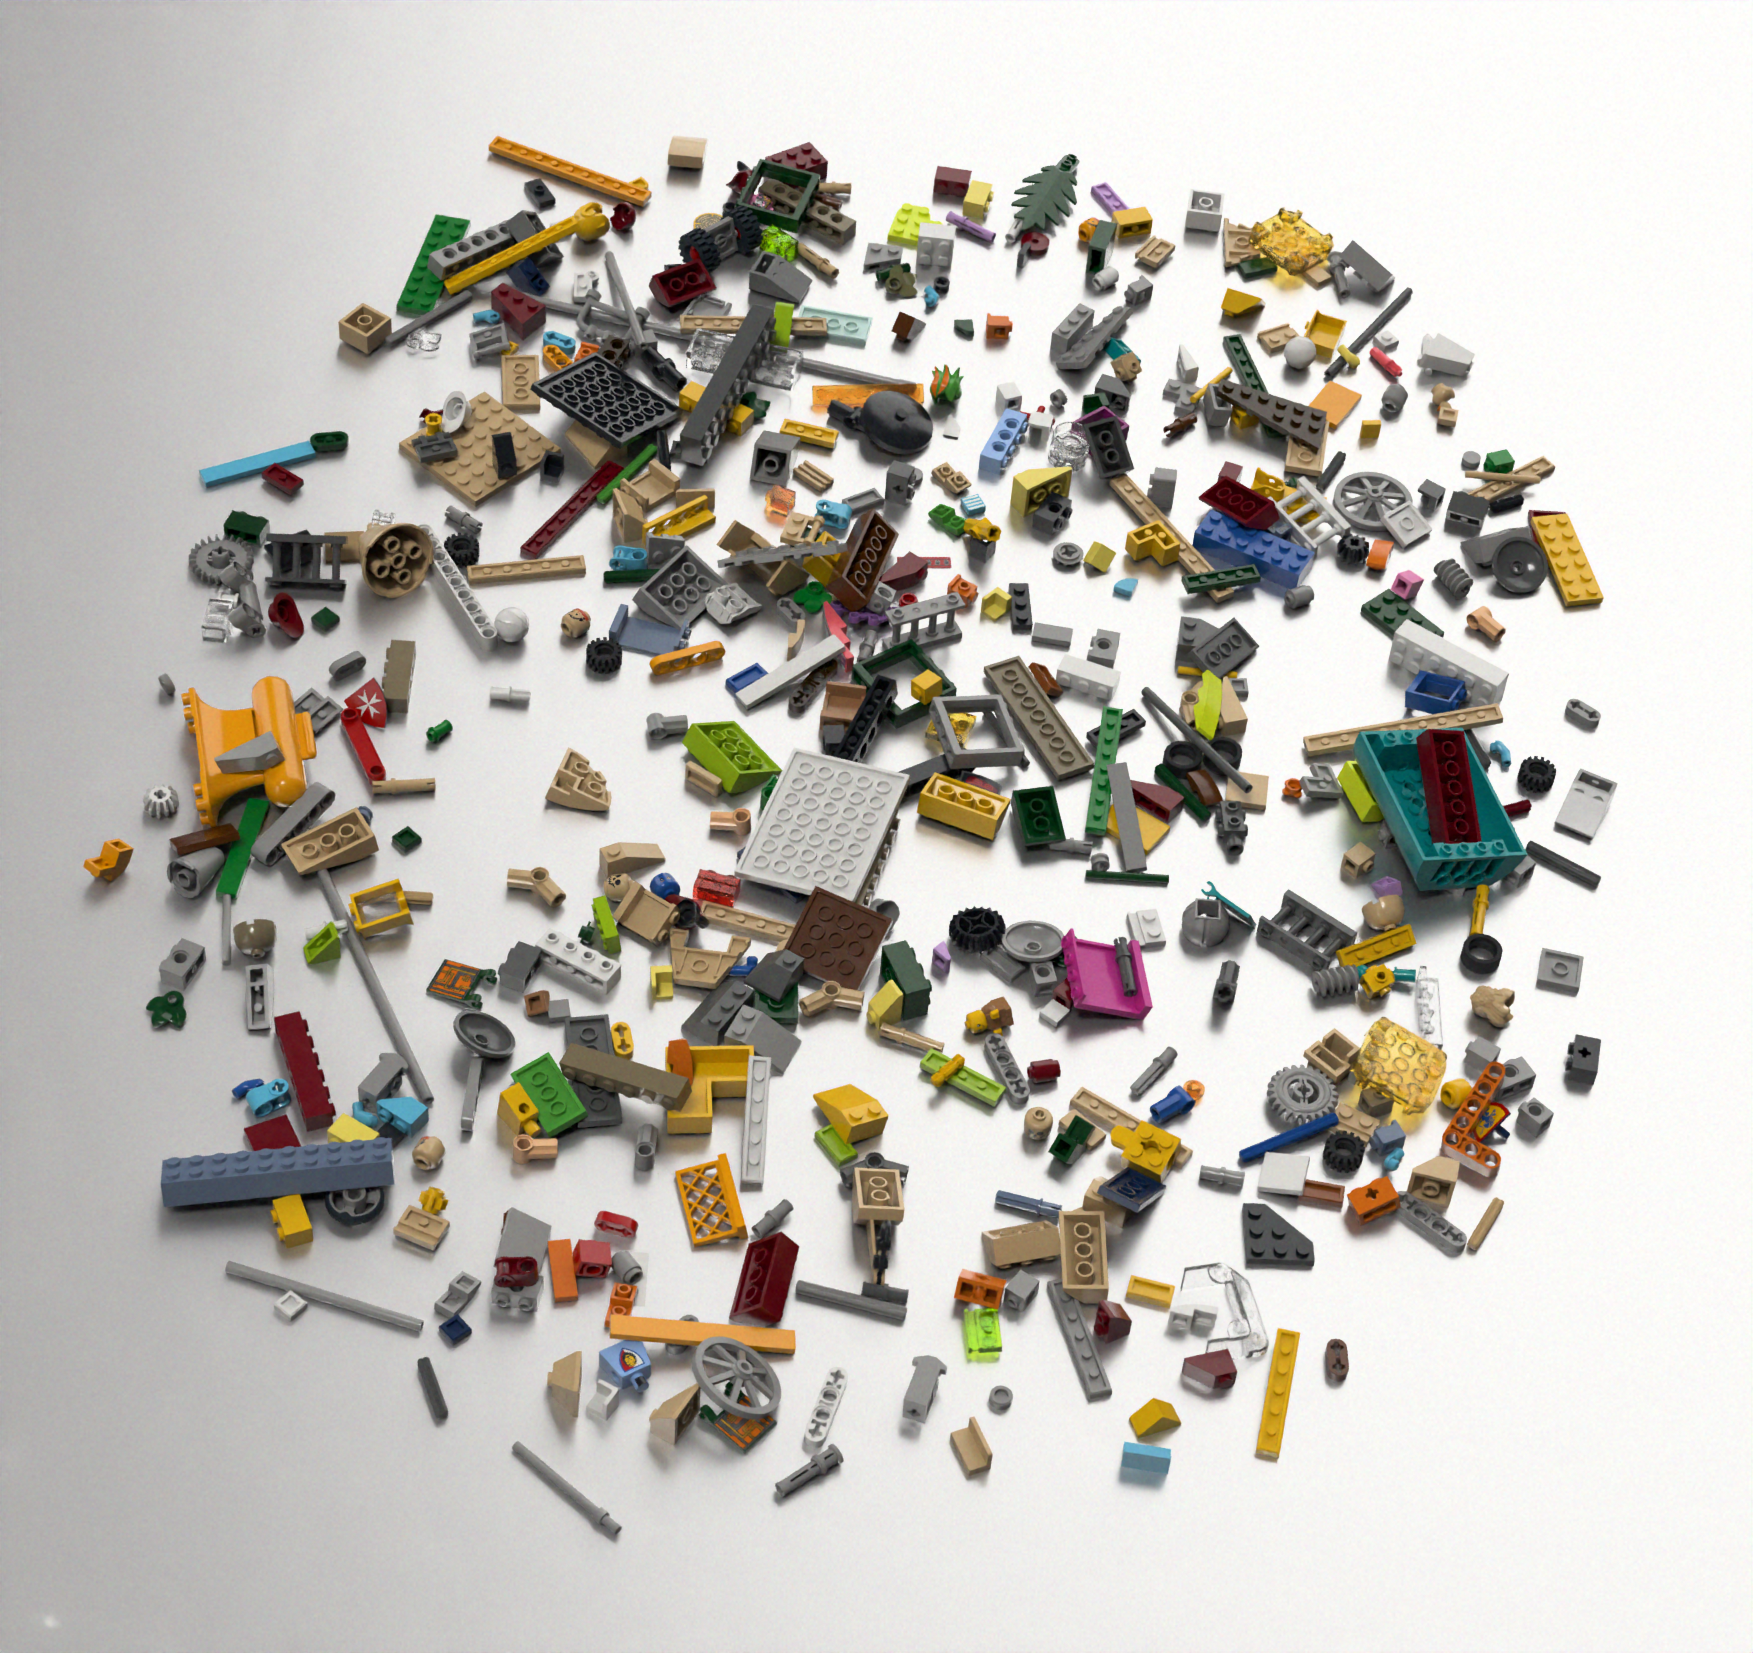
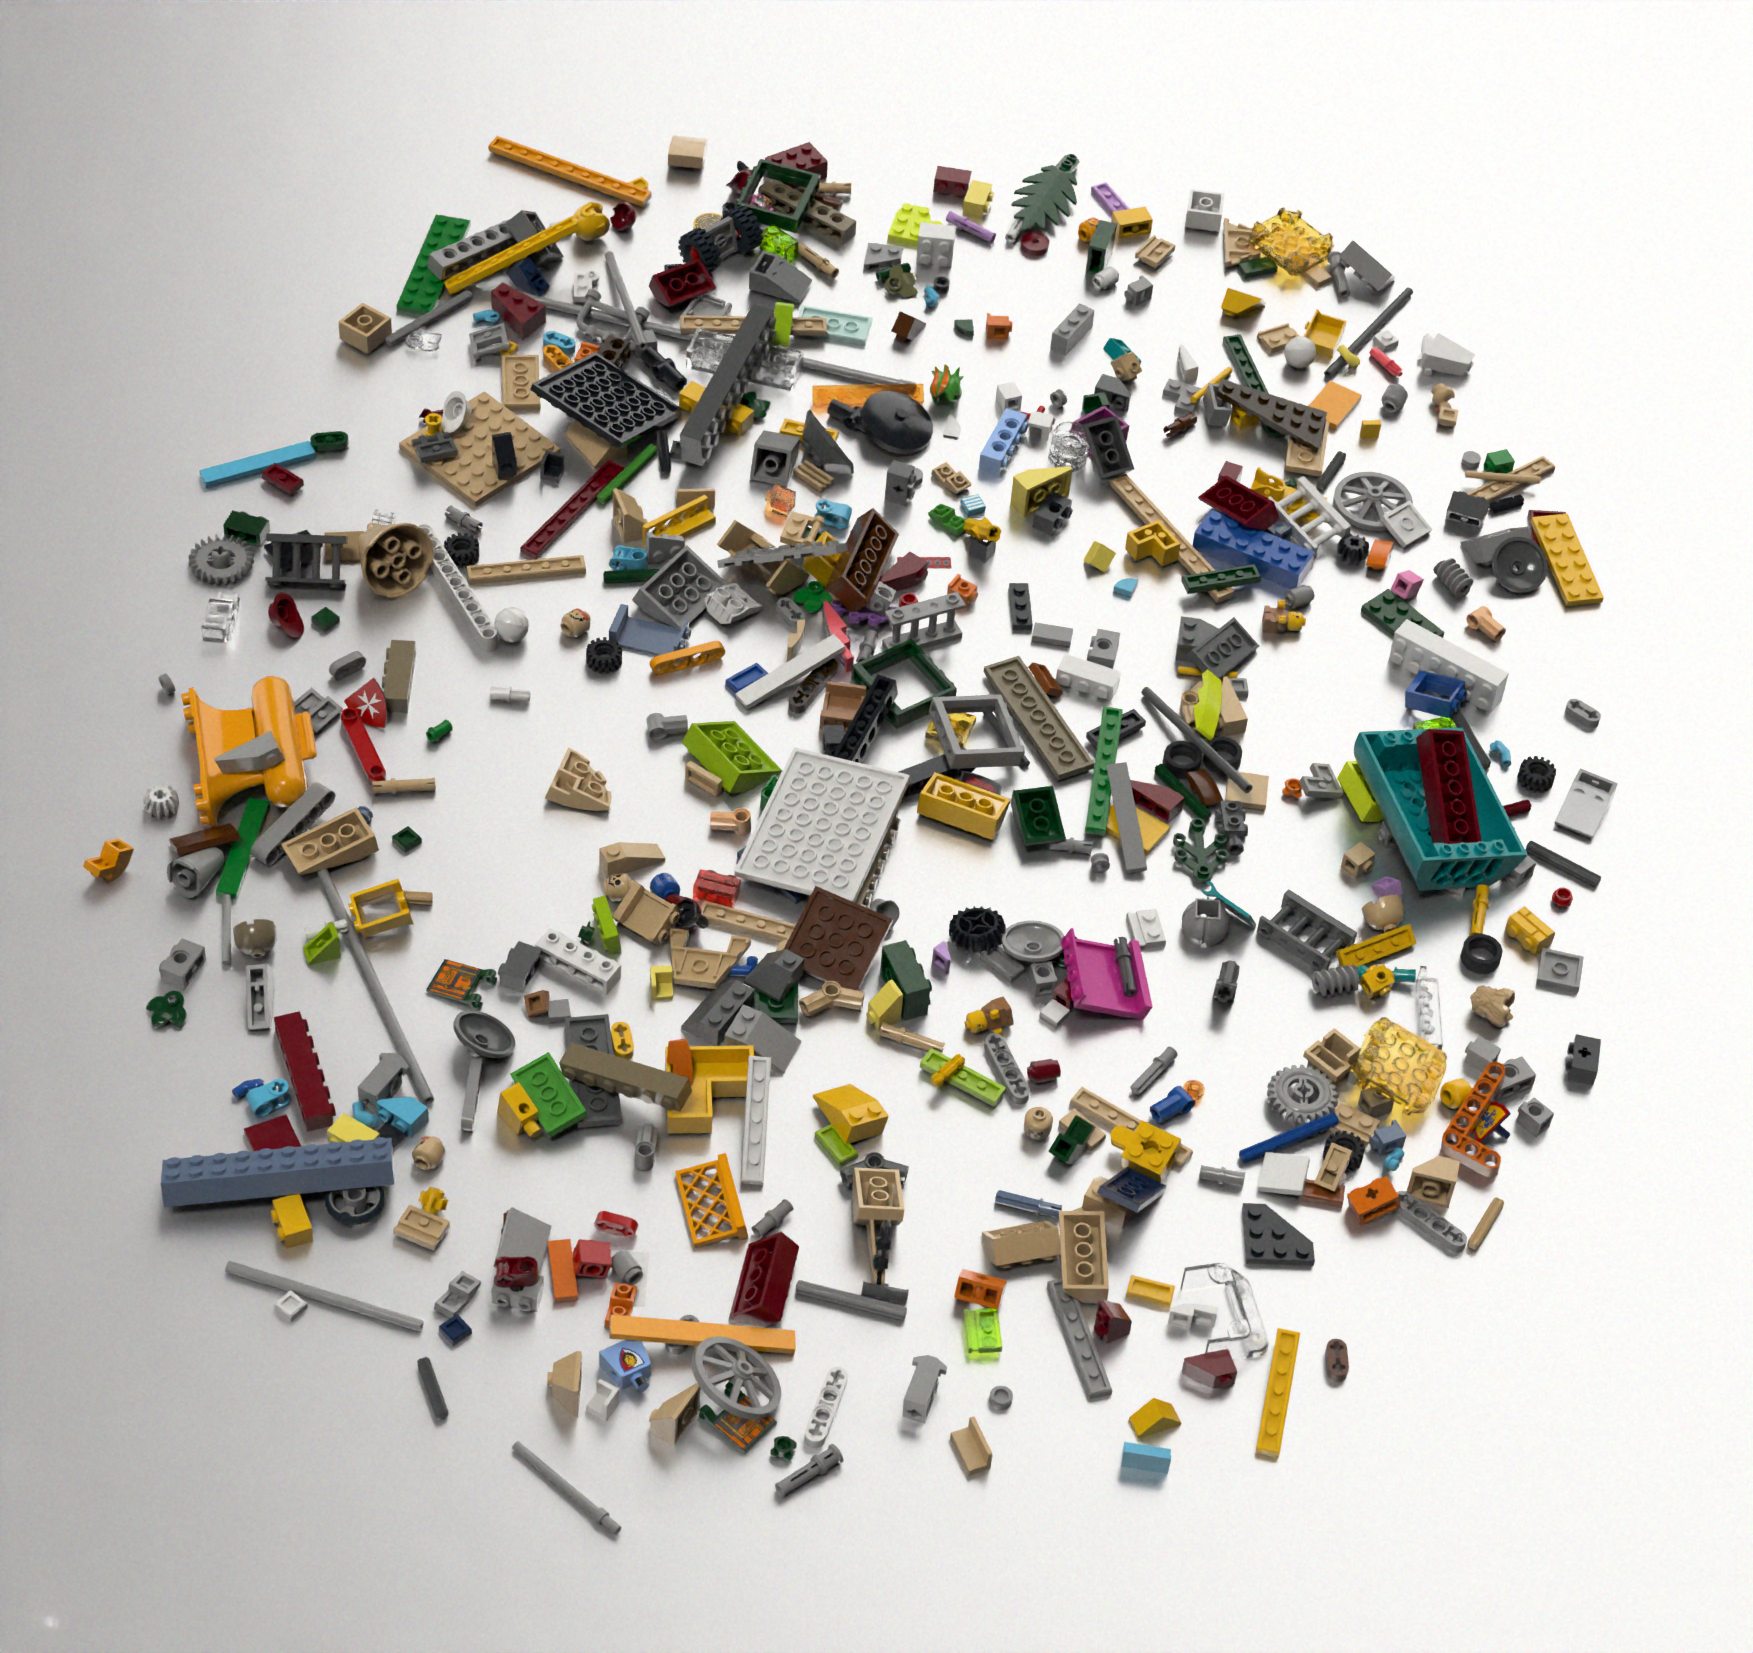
(248, 614): light grey piece -> none
(527, 1149): light nougat piece -> none
(538, 882): tan piece -> none
(539, 193): black plate -> none
(652, 486): tan panel -> none
(783, 1442): none -> dark green plate
(824, 448): none -> dark grey wedge
(864, 501): light grey tile -> none
(926, 687): yellow brick -> none
(996, 604): light yellow panel -> none
(1021, 1291): light grey brick -> none
(1023, 255): black tile -> none
(1072, 550): light grey gear -> none
(1083, 352): light grey wing -> none
(1127, 876): dark green bar -> none
(1163, 486): light grey brick -> none
(1202, 871): none -> dark green plant
(1278, 620): none -> piece
(1334, 1167): none -> tan slope
(1433, 492): panel -> none
(1463, 718): tan plate -> none
(1529, 930): none -> yellow brick
(1562, 897): none -> red plate

